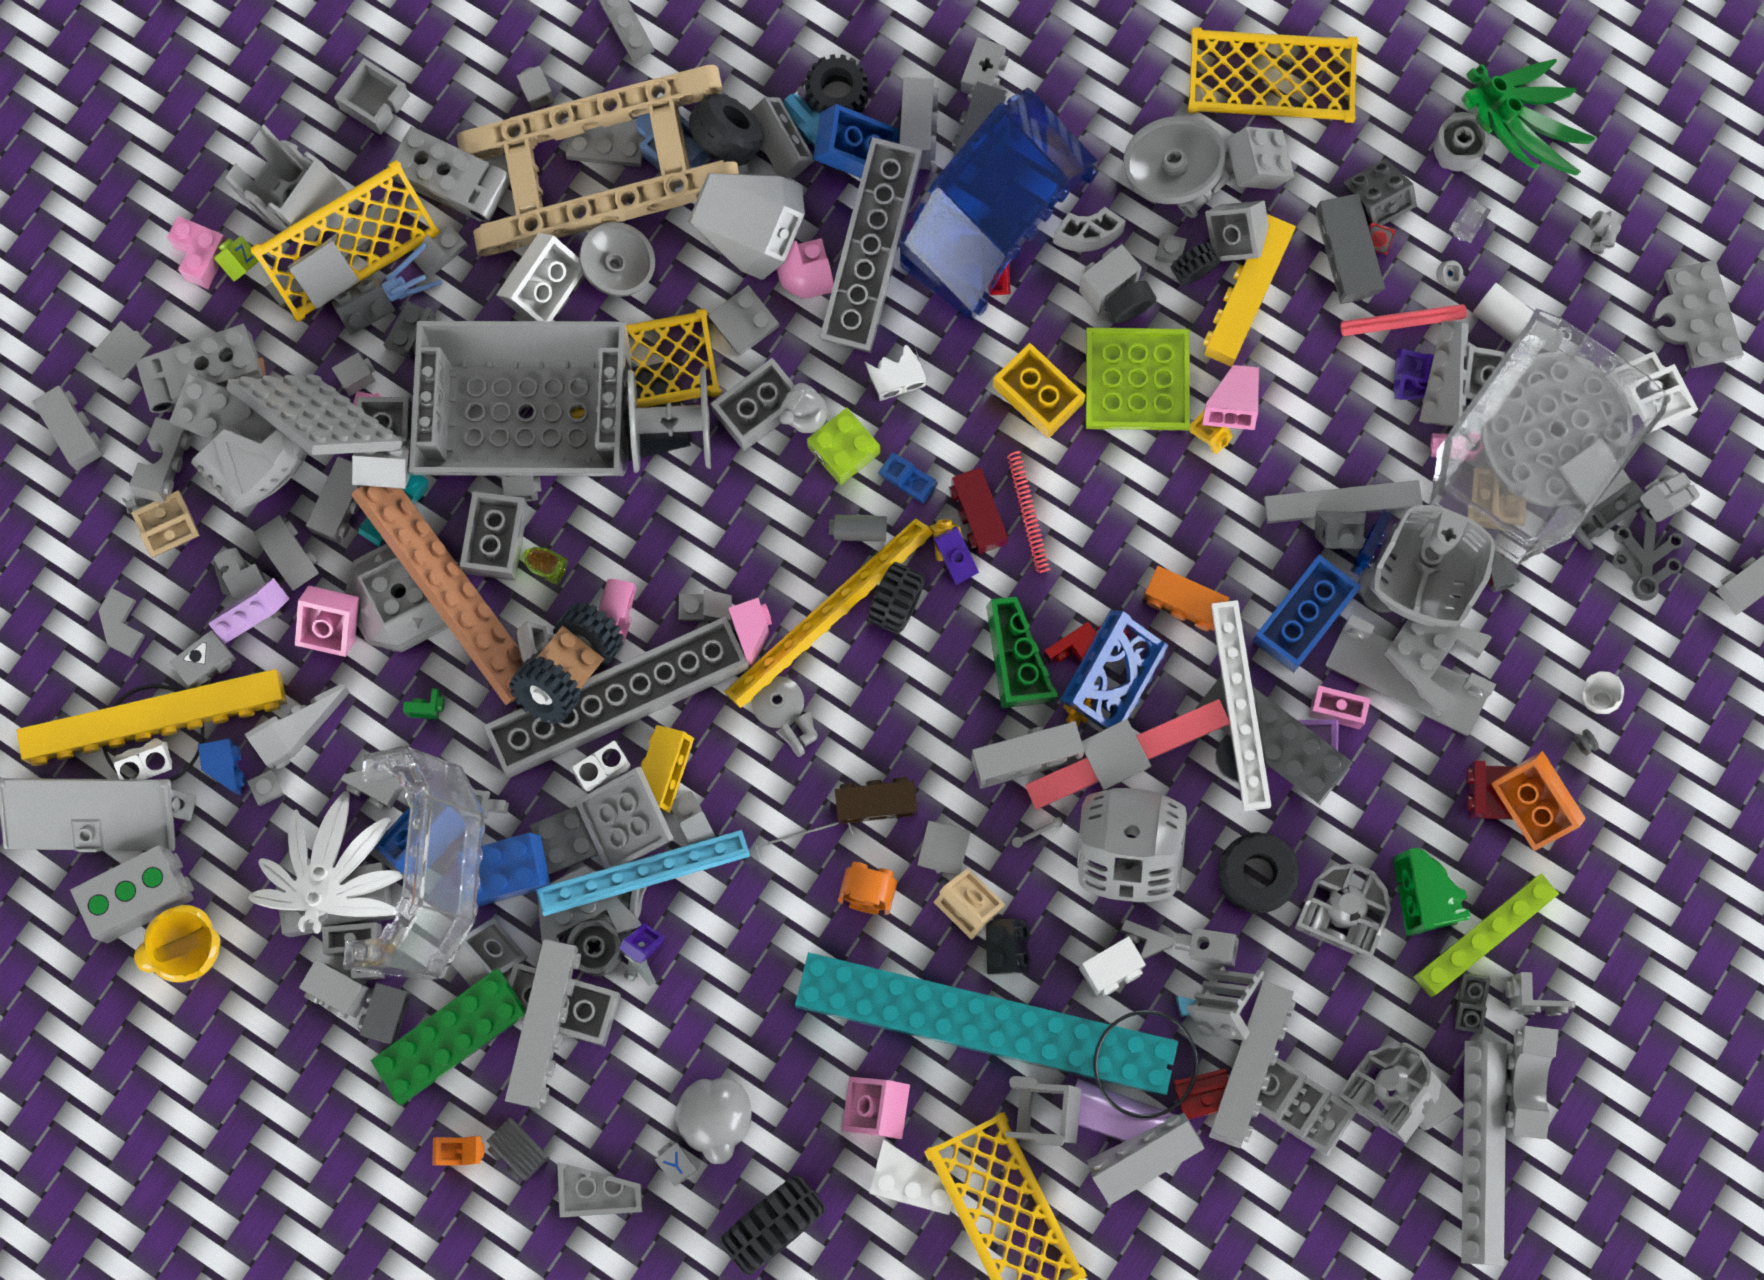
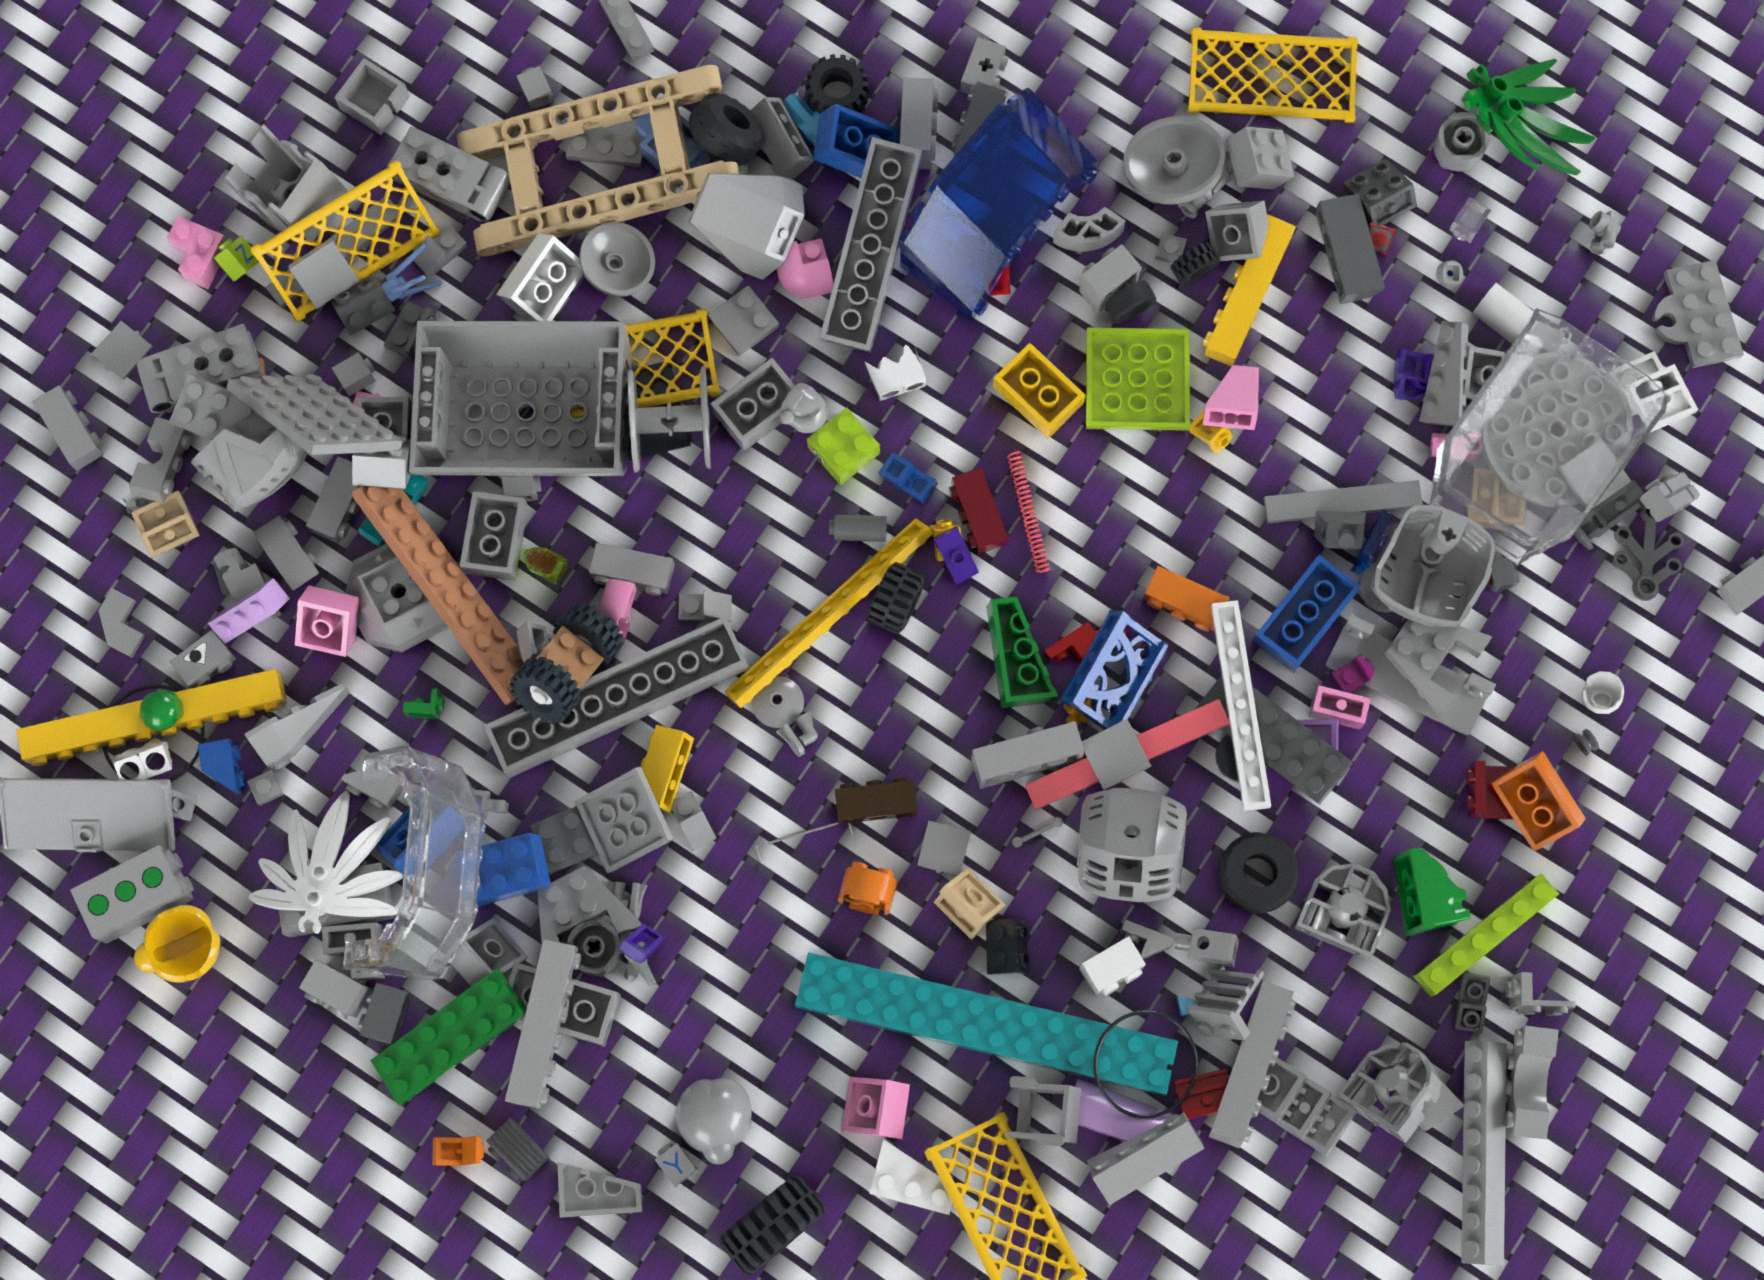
(161, 710): none -> green hair
(596, 758): white piece -> none
(641, 568): none -> light grey brick
(642, 873): medium azure tile -> none
(751, 627): bright pink slope -> none
(1353, 674): none -> magenta bracket
(1403, 320): coral axle -> none

